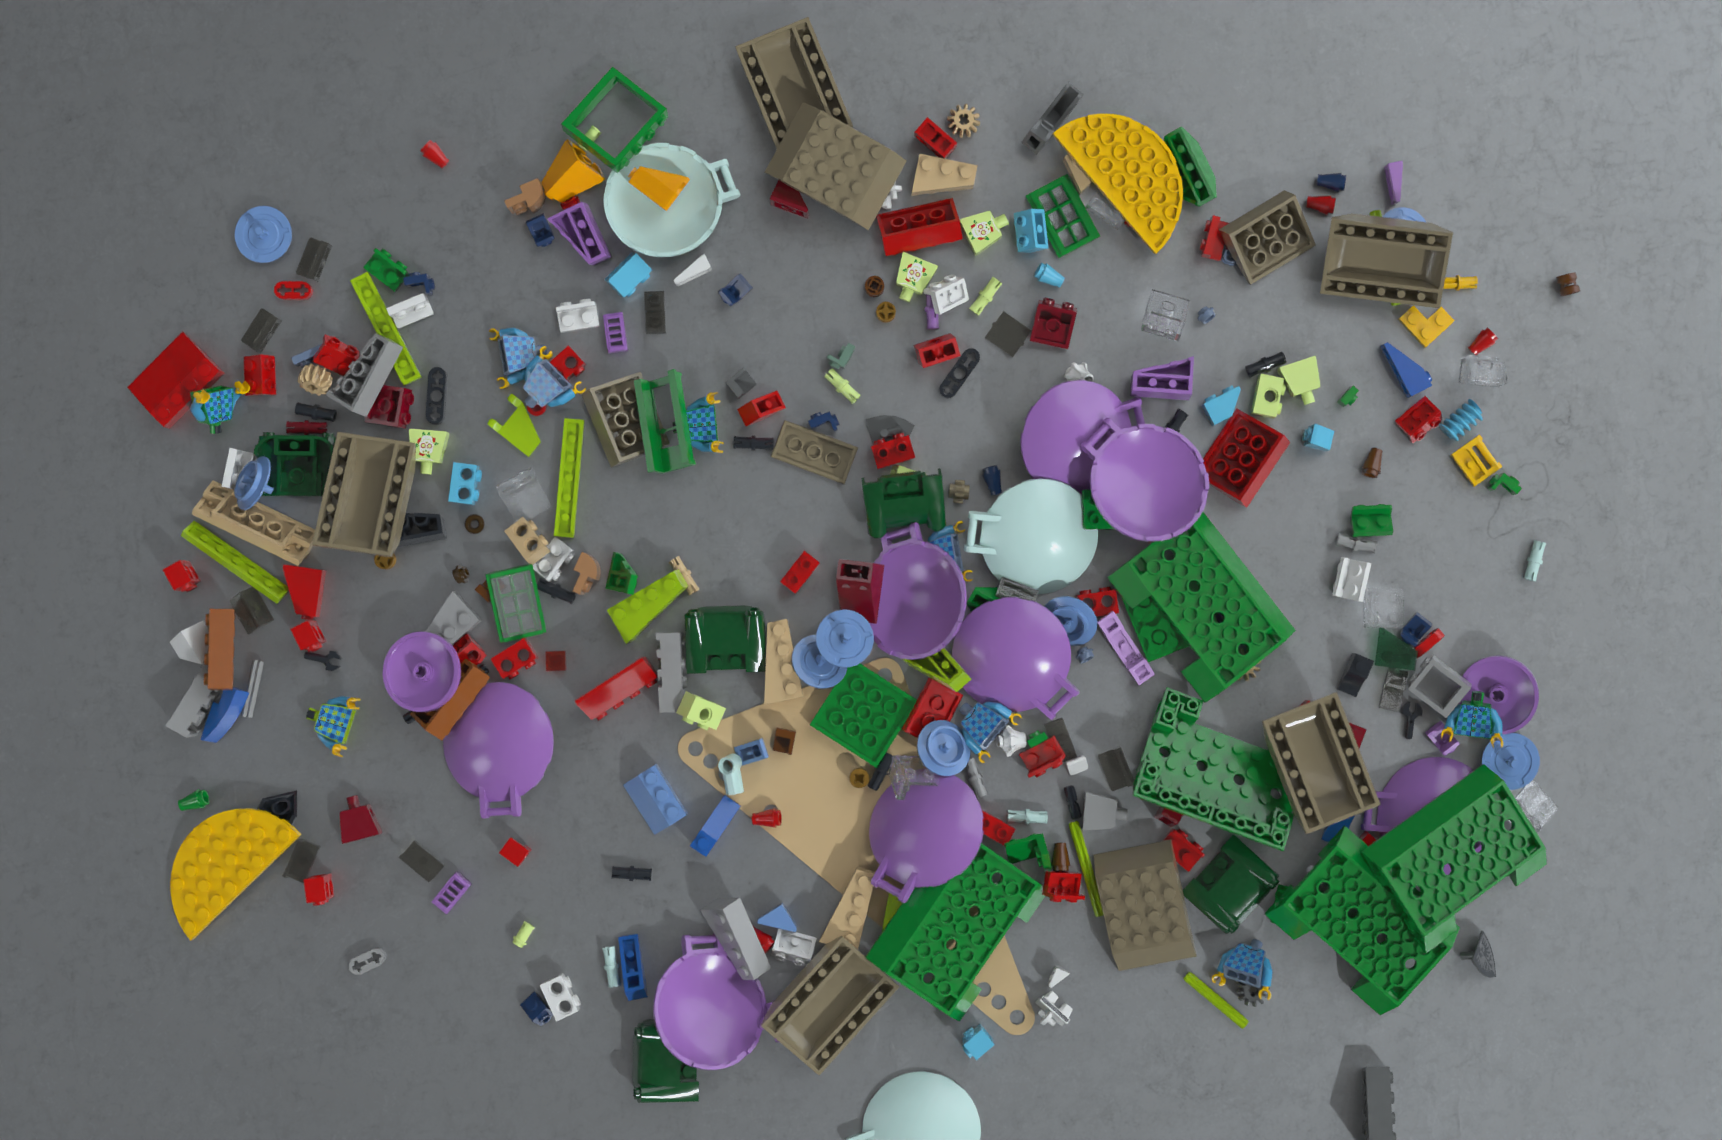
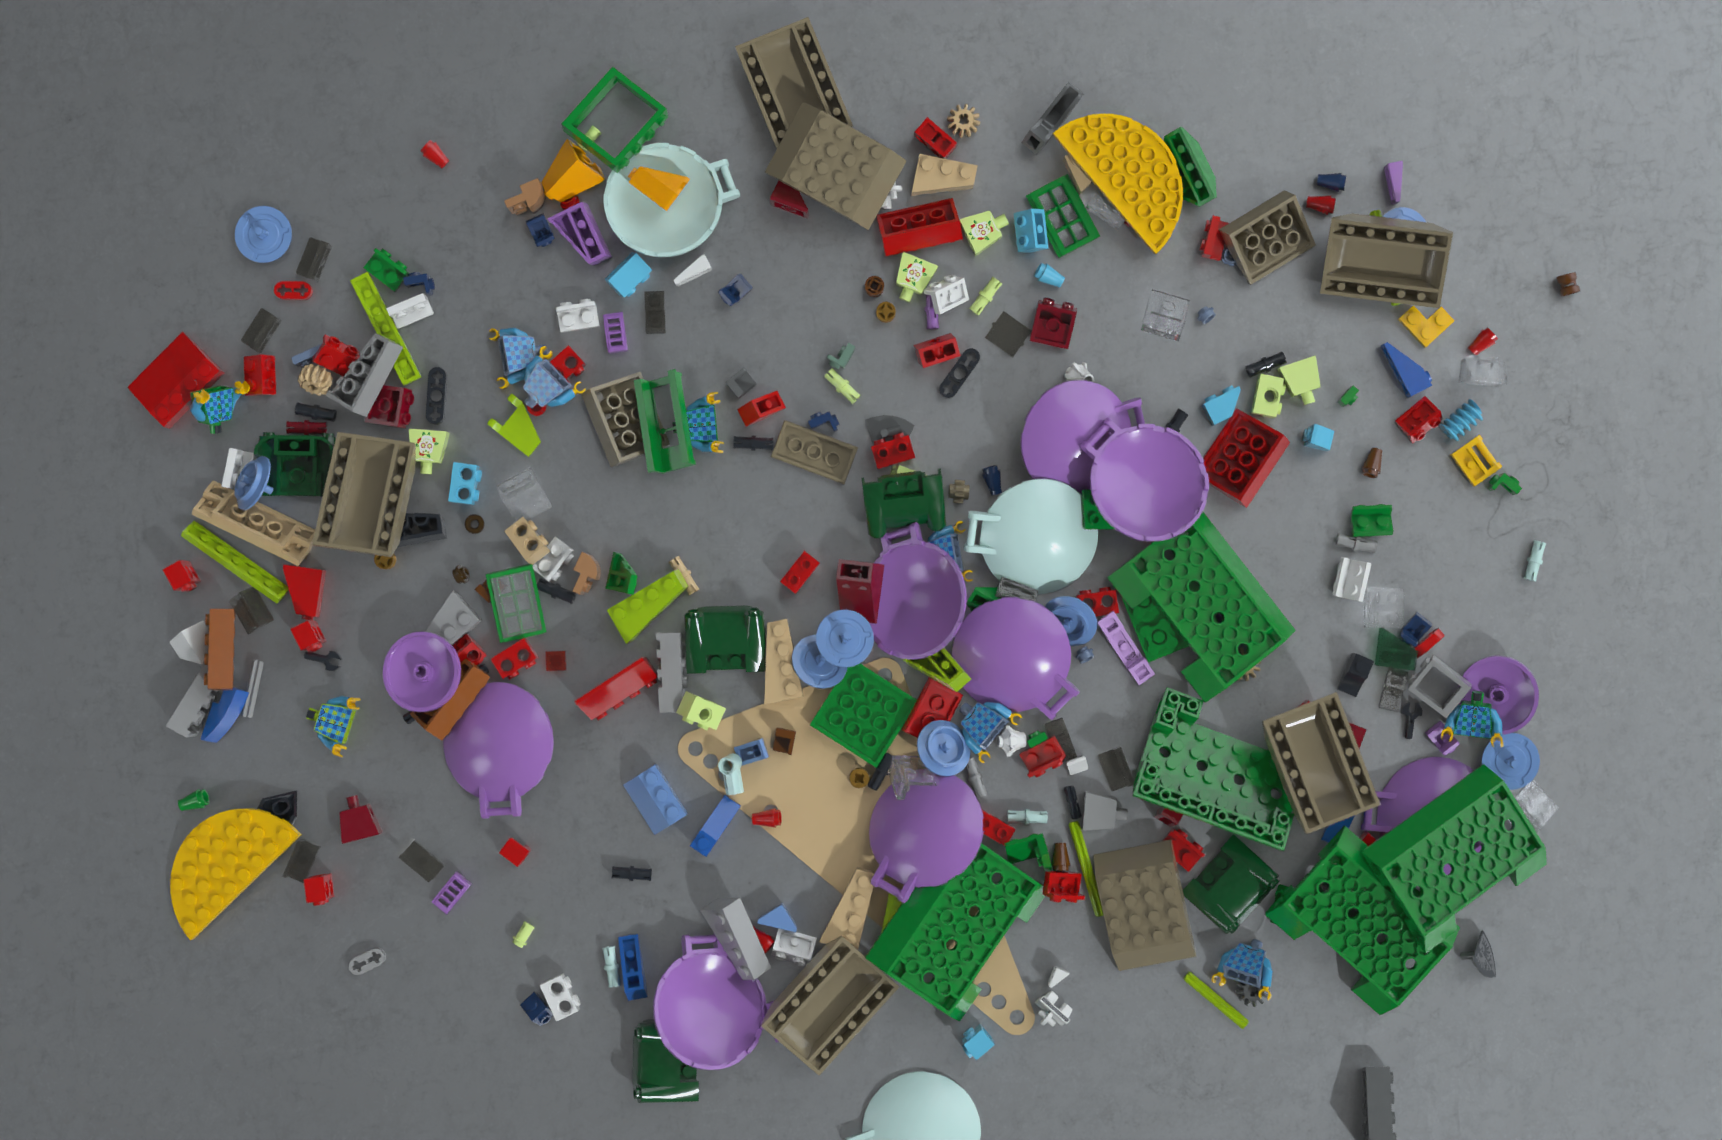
(569, 478): lime plate -> none
(1164, 381): medium lavender wedge -> none
(1460, 282): yellow axle -> none

